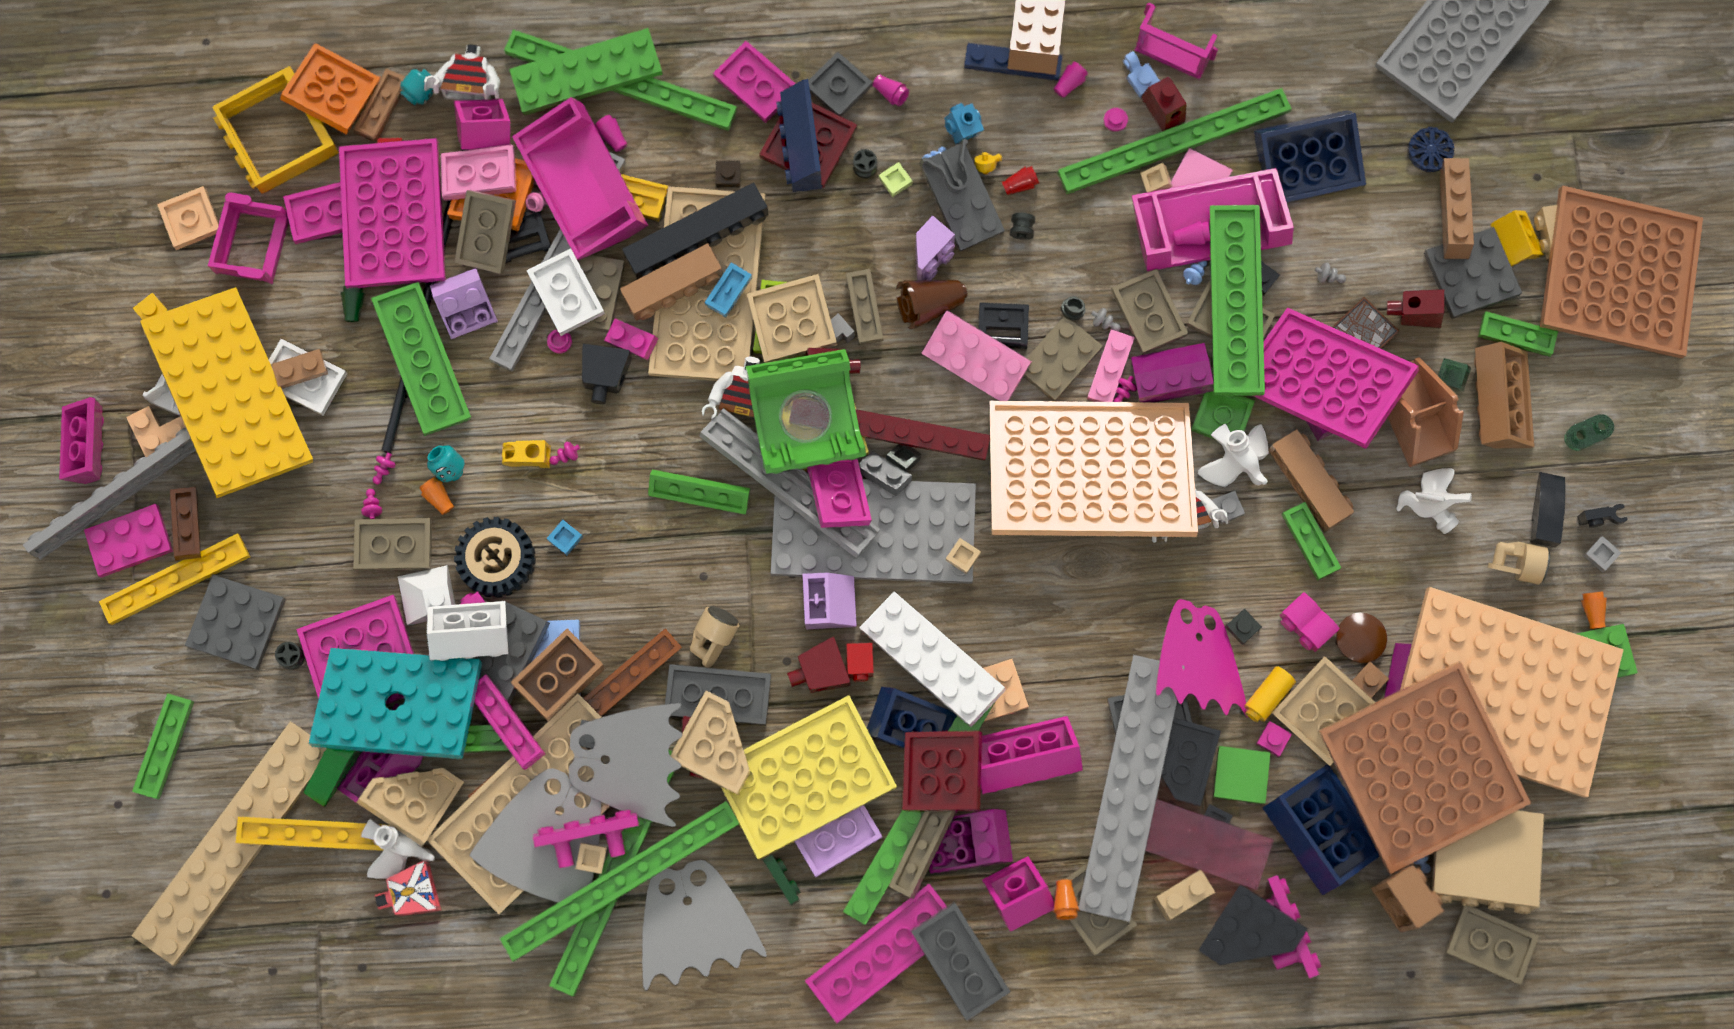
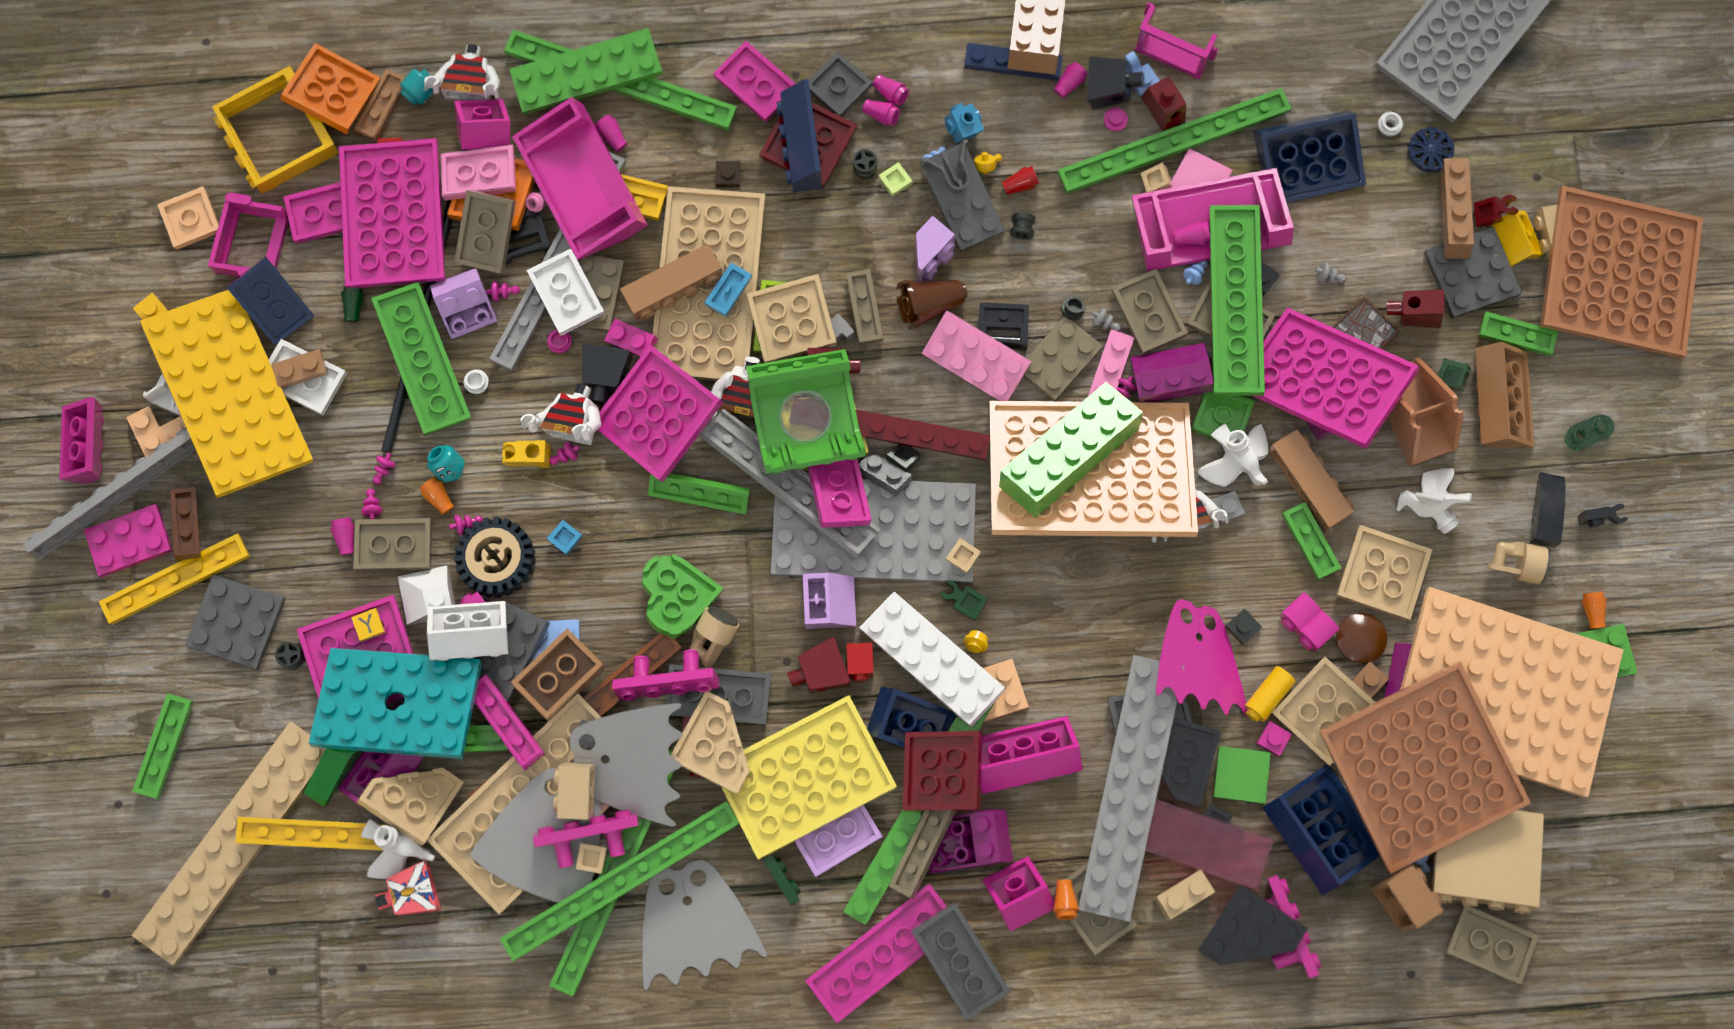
(270, 301): none -> dark blue plate
(343, 535): none -> dark pink cone
(368, 625): none -> yellow tile
(461, 524): none -> dark pink hair
(476, 381): none -> white plate
(504, 290): none -> dark pink hair
(567, 417): none -> torso
(575, 791): none -> tan brick
(657, 413): none -> dark pink plate
(669, 683): none -> dark pink plate
(677, 594): none -> bright green plate
(700, 228): black brick -> none
(882, 112): none -> dark pink cone
(967, 601): none -> dark green plate
(976, 641): none -> yellow plate
(1070, 449): none -> brick
(1111, 81): none -> black torso
(1384, 573): none -> tan plate
(1393, 118): none -> white plate
(1491, 210): none -> dark red plate
(1602, 554): light grey plate -> none

